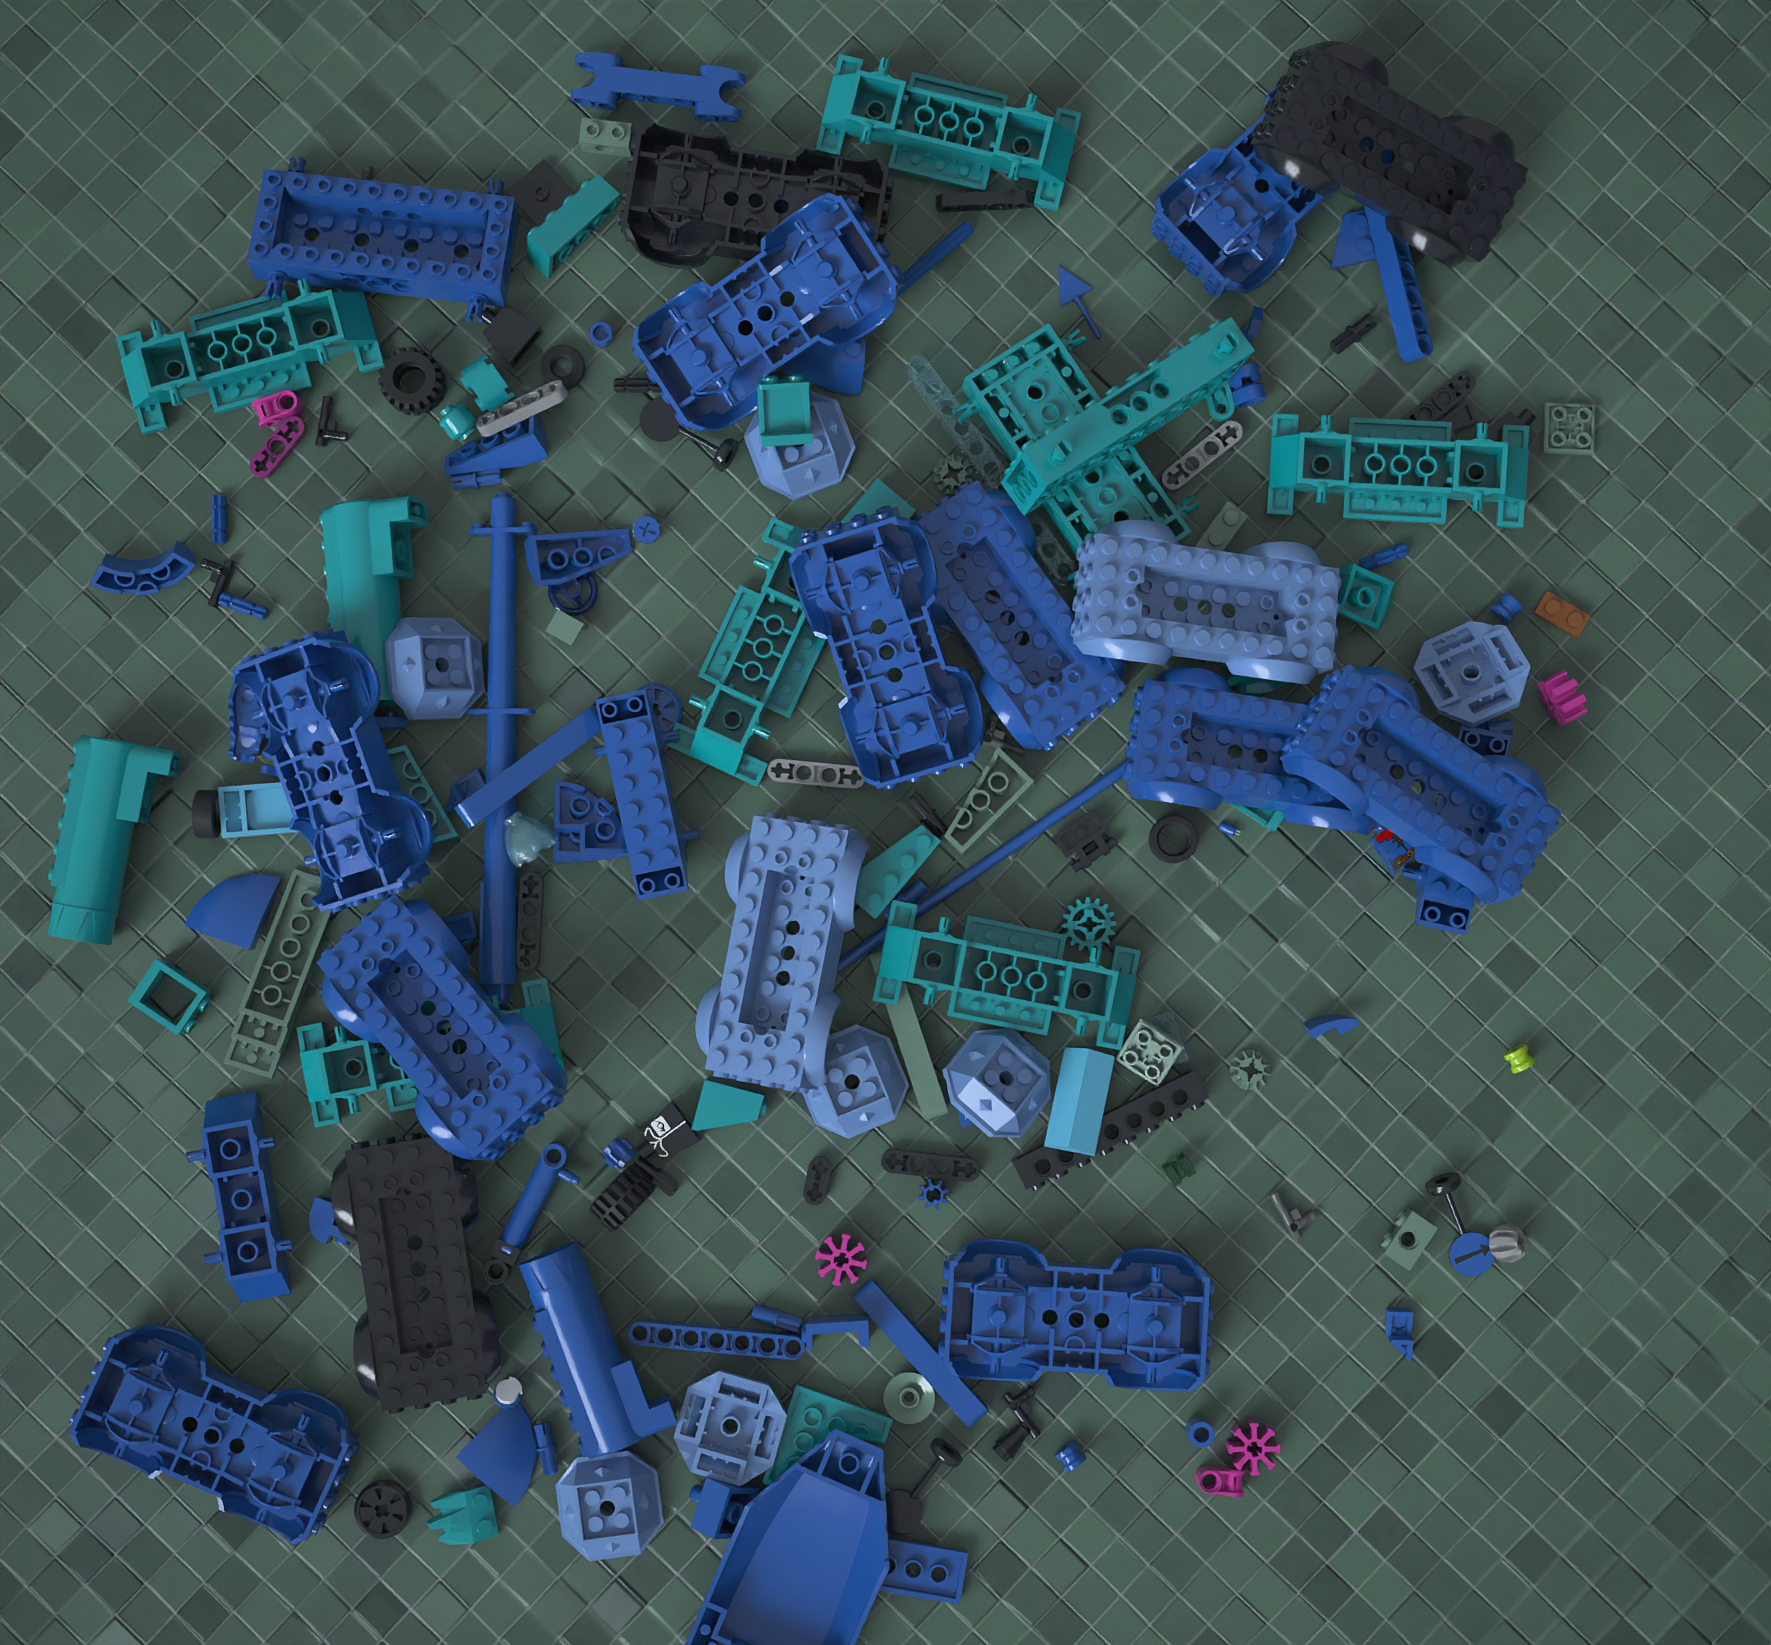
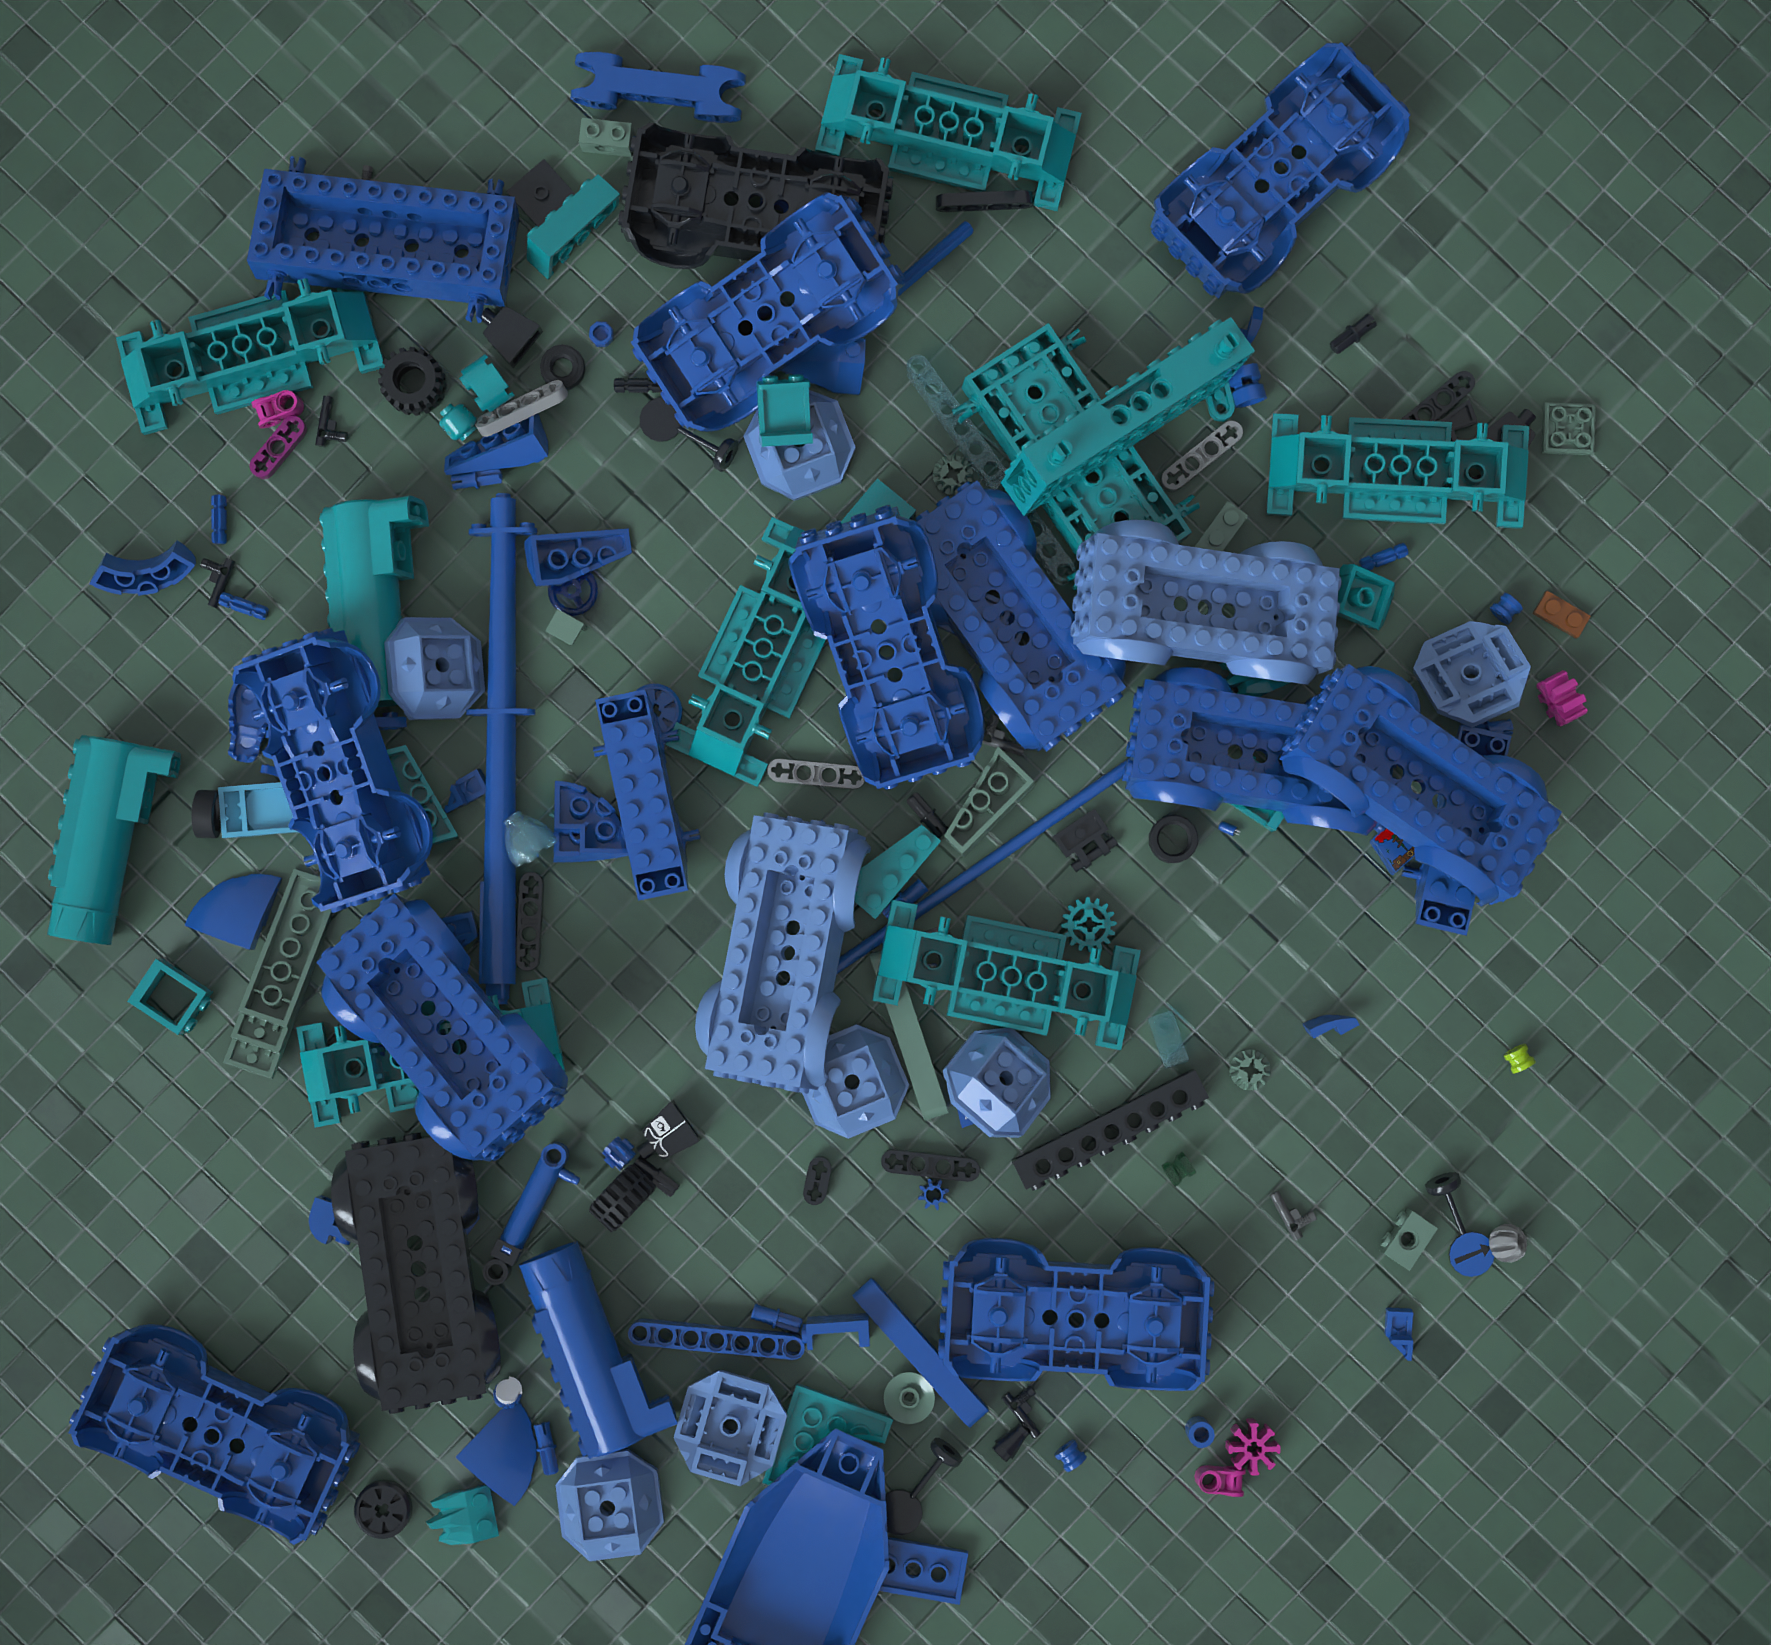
(245, 1198): blue piece -> none
(529, 767): blue beam -> none
(646, 530): blue piece -> none
(720, 1506): blue brick -> none
(727, 1105): teal slope -> none
(846, 1264): dark pink gear -> none
(1072, 288): blue piece -> none
(1079, 1100): medium azure slope -> none
(1150, 1051): sand green tile -> none
(1354, 241): blue wing -> none
(1400, 291): blue beam -> none
(1461, 163): black piece -> none

